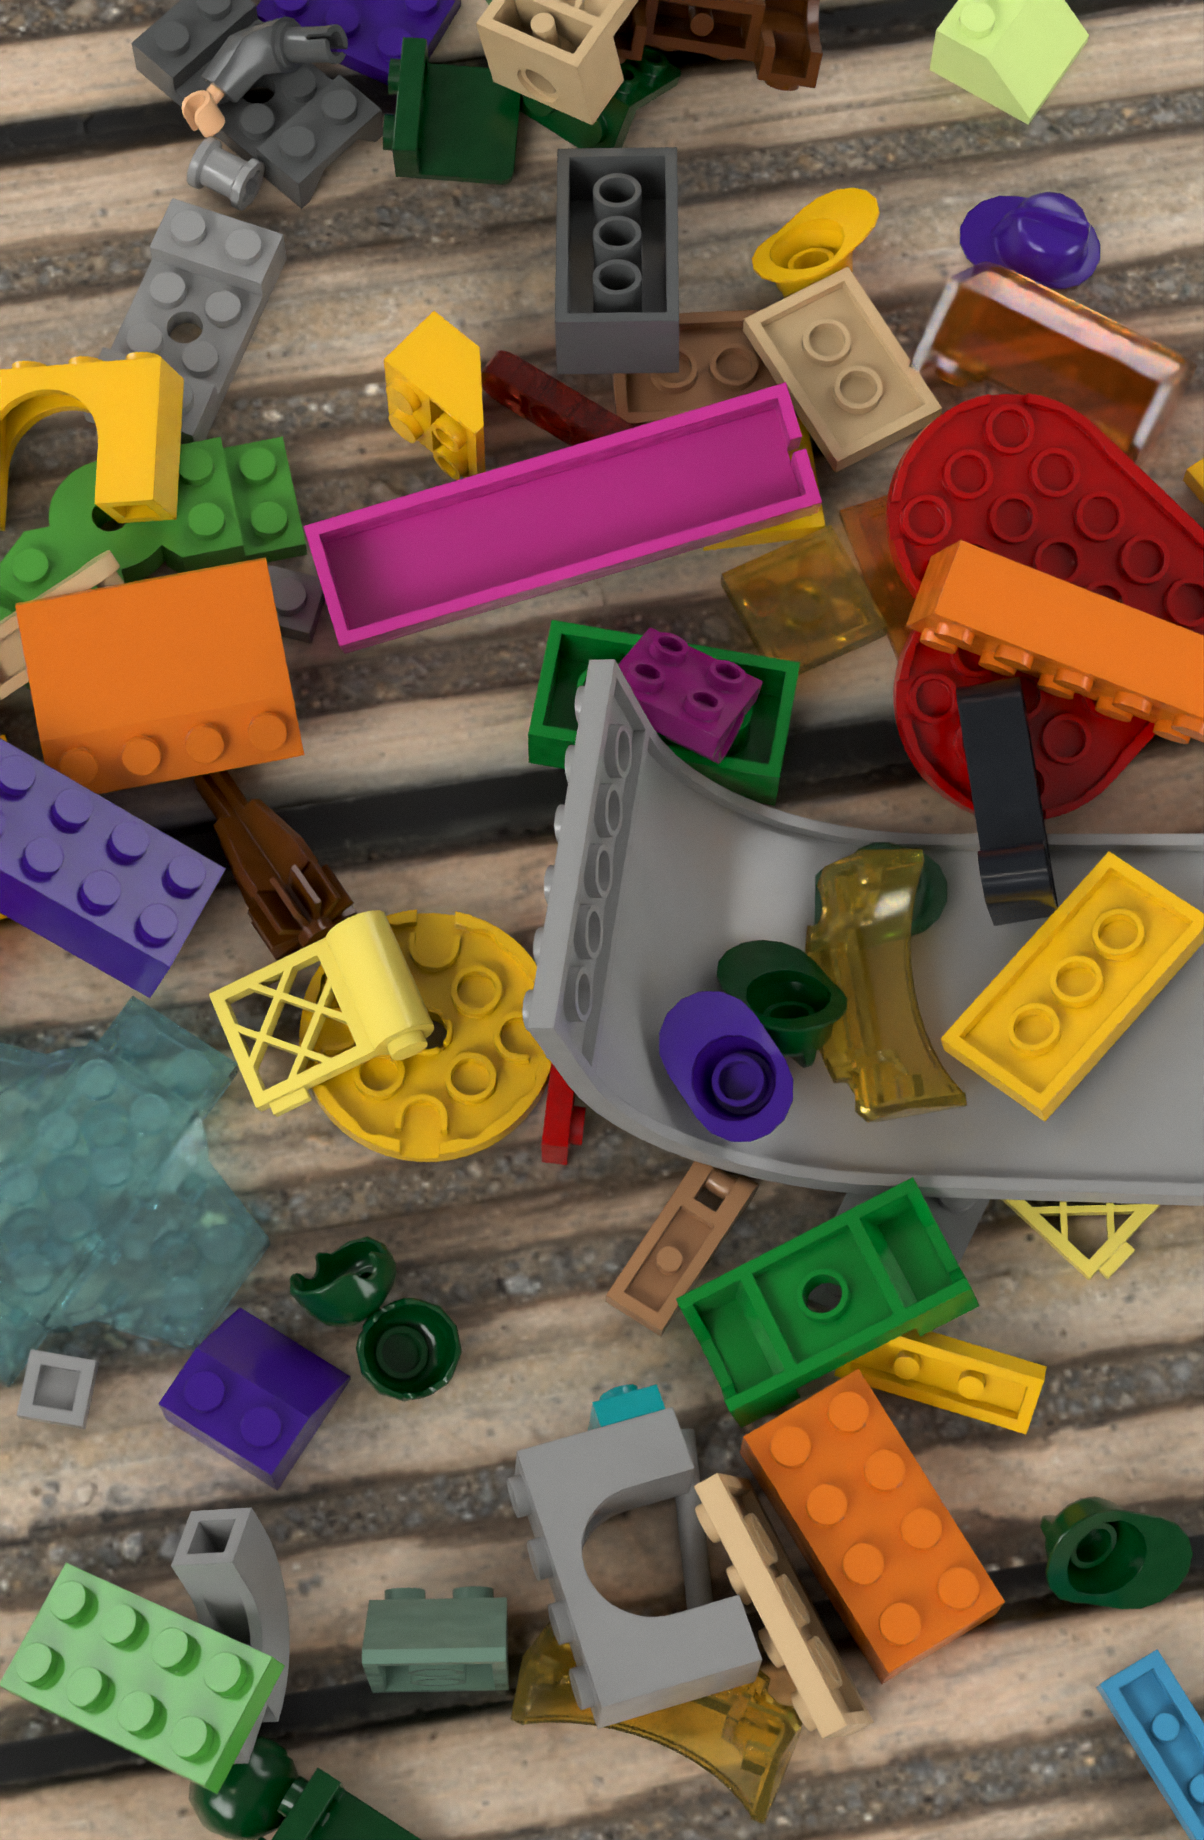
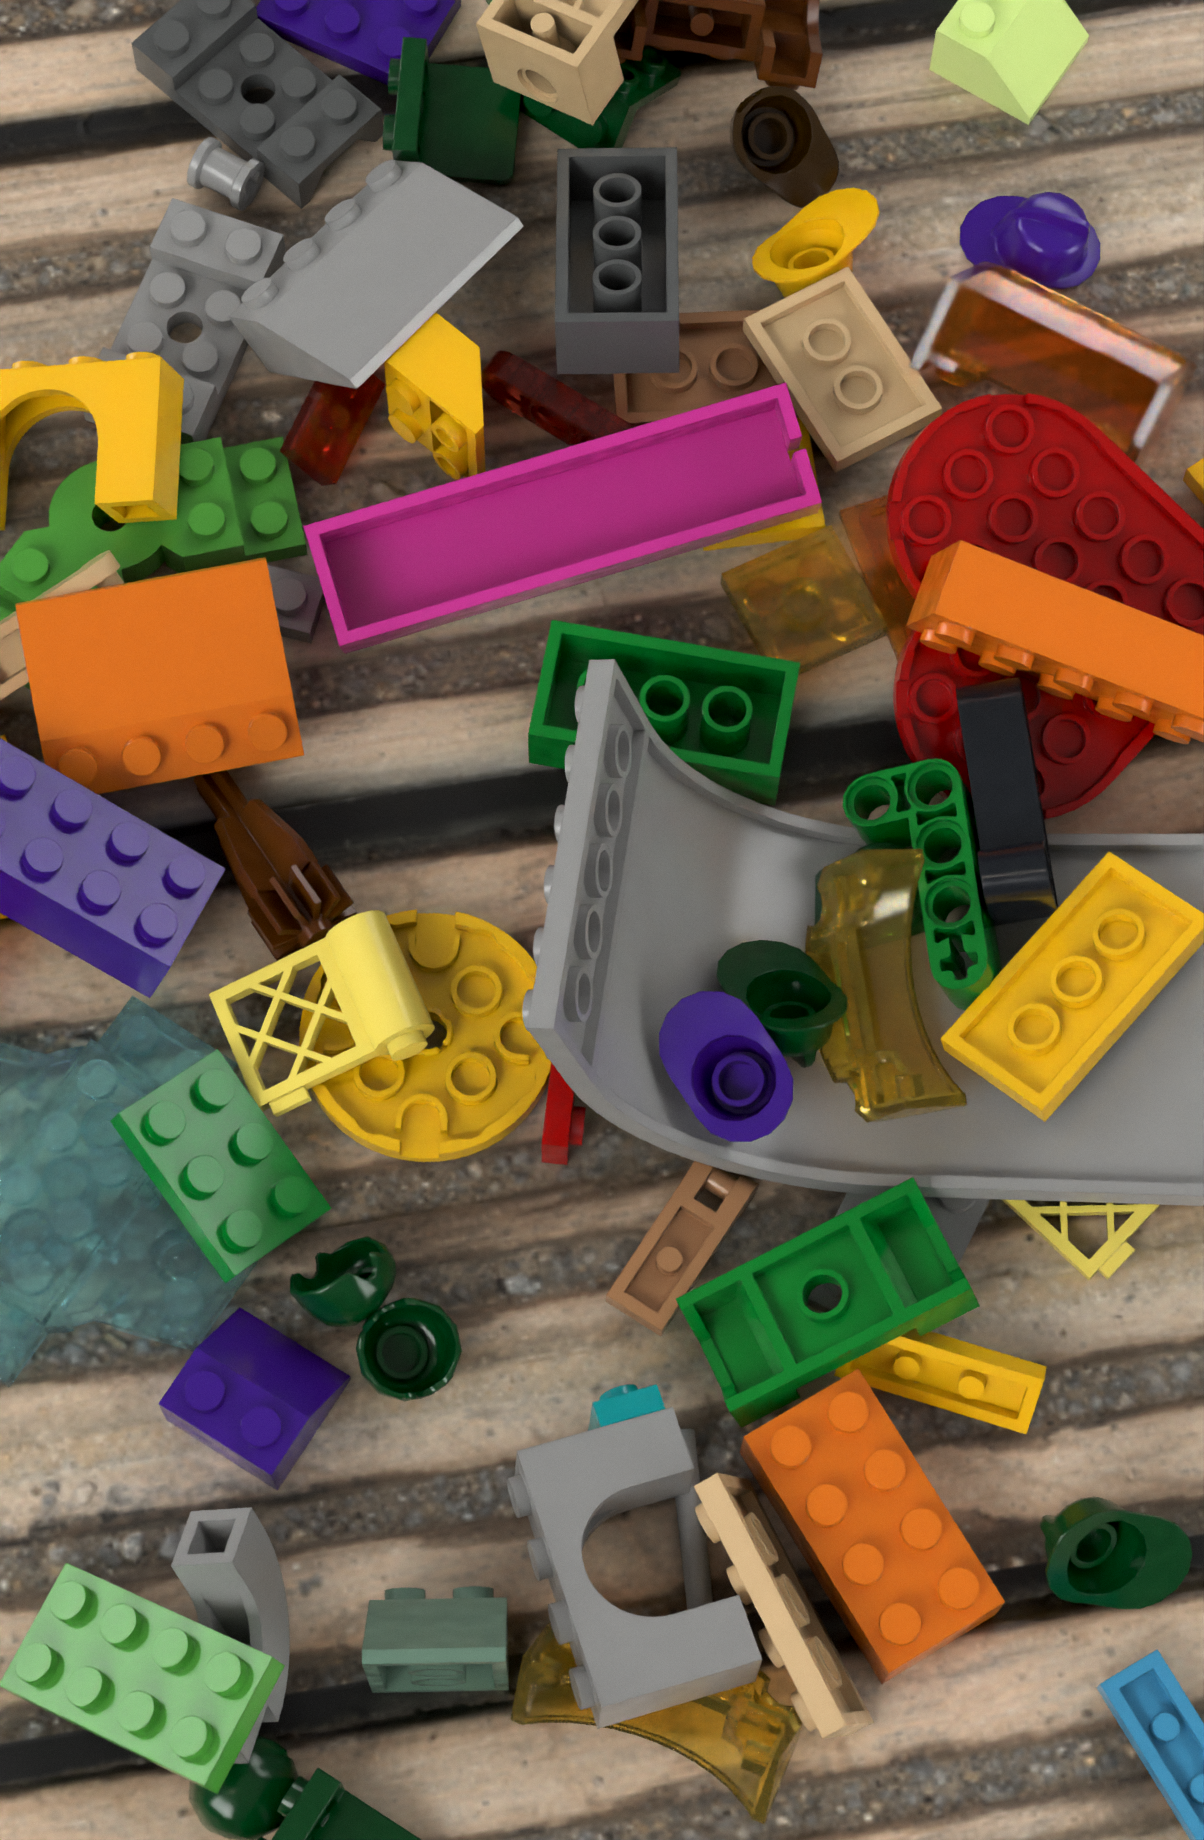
(57, 1389): light grey plate -> none
(220, 1165): none -> green plate
(259, 50): dark grey arm -> none
(330, 428): none -> clear red plate
(371, 274): none -> light grey slope
(689, 693): magenta plate -> none
(784, 145): none -> dark brown piece
(940, 885): none -> green beam

